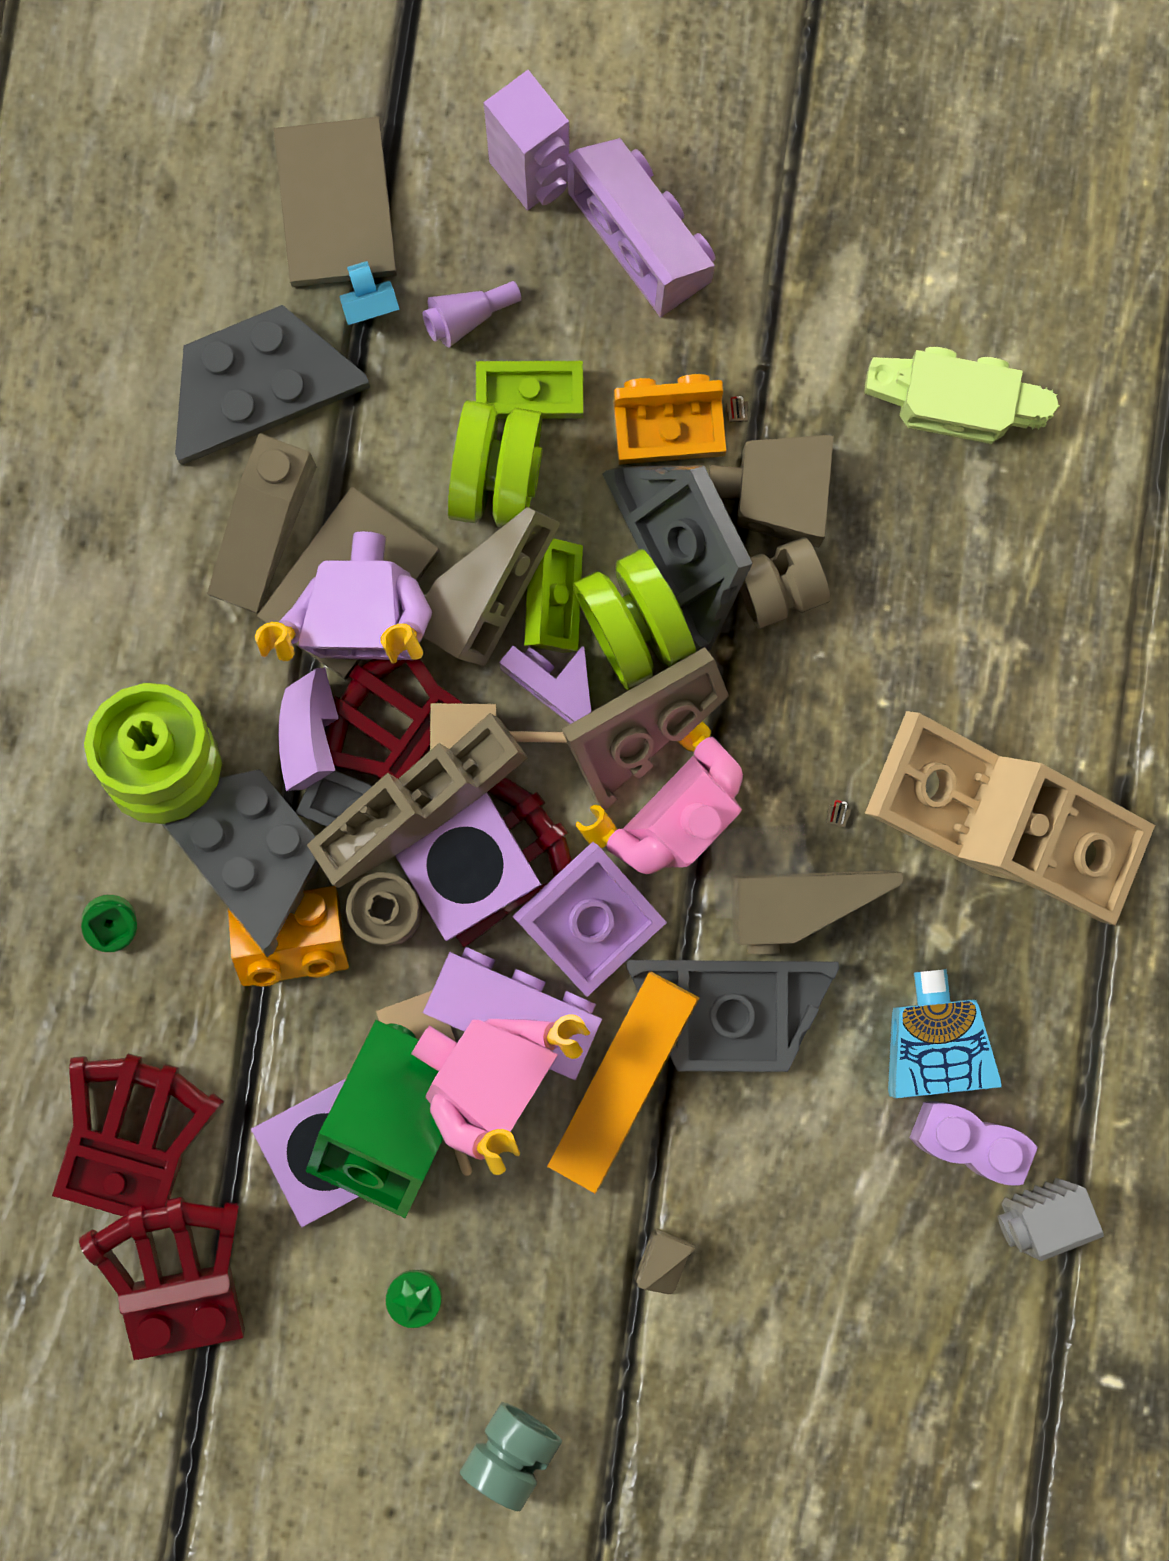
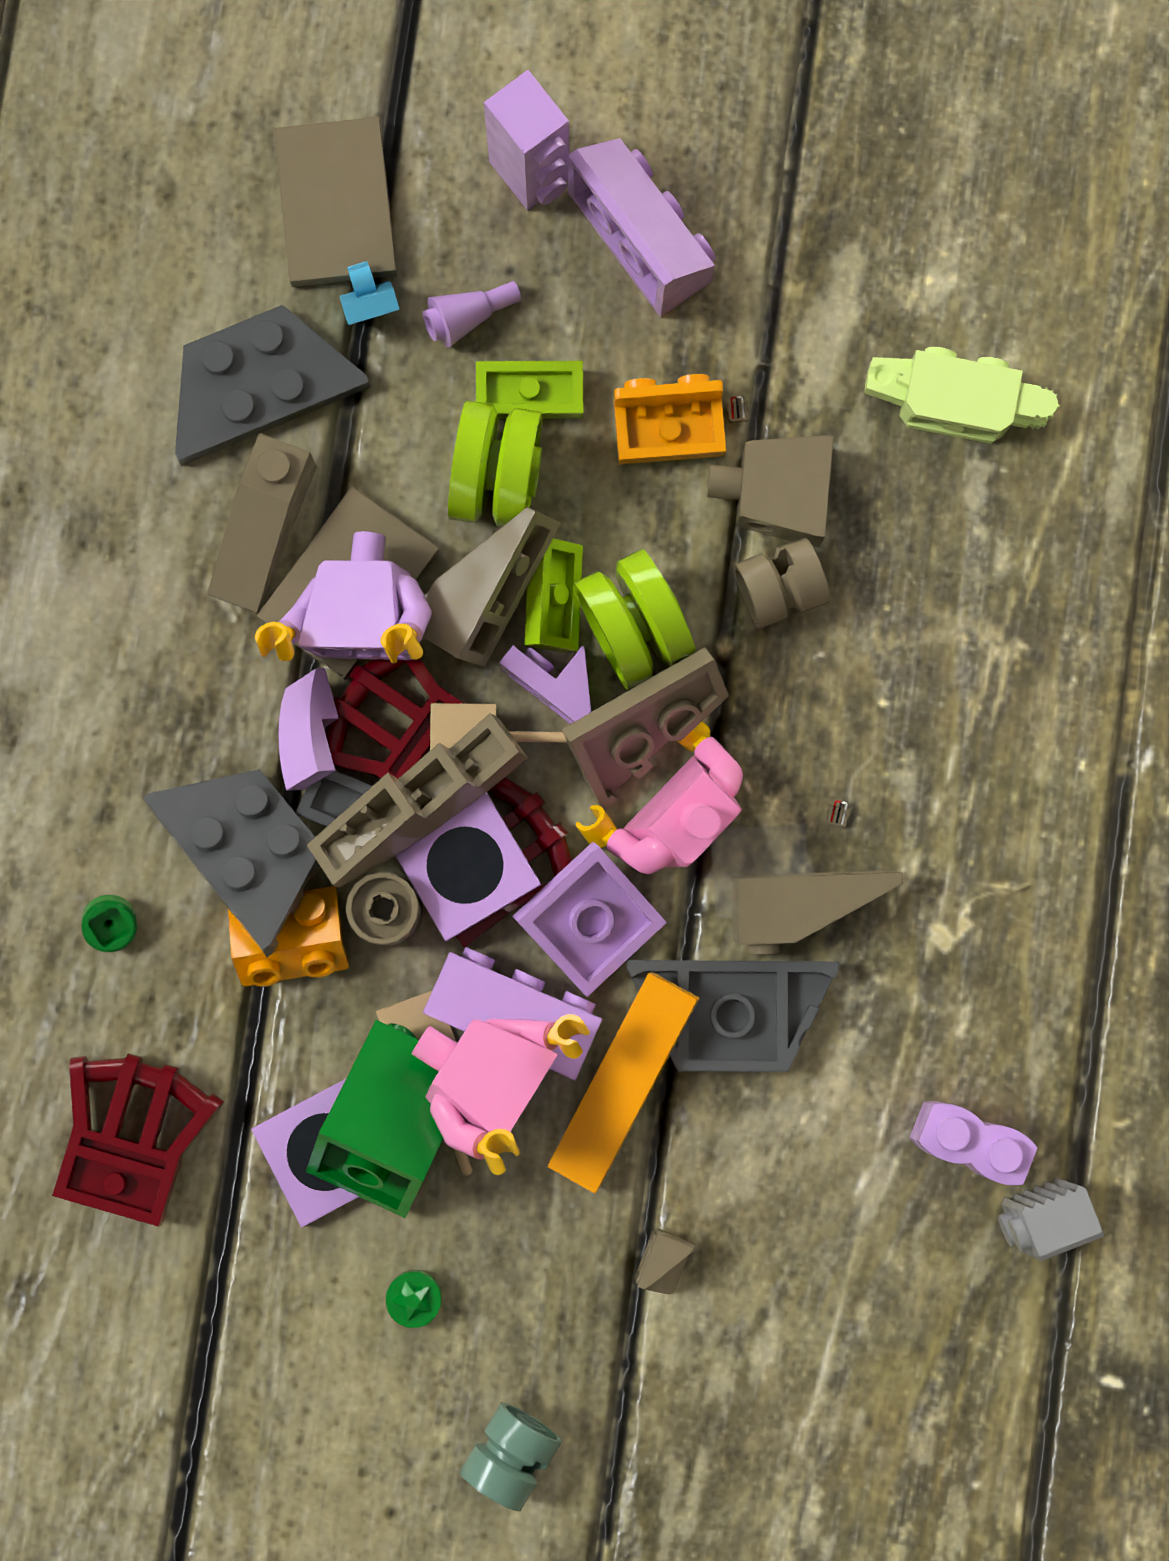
(153, 753): lime wheel -> none
(179, 1308): dark red plate -> none
(689, 538): dark grey wing -> none
(939, 1043): torso -> none
(1010, 818): tan bracket -> none

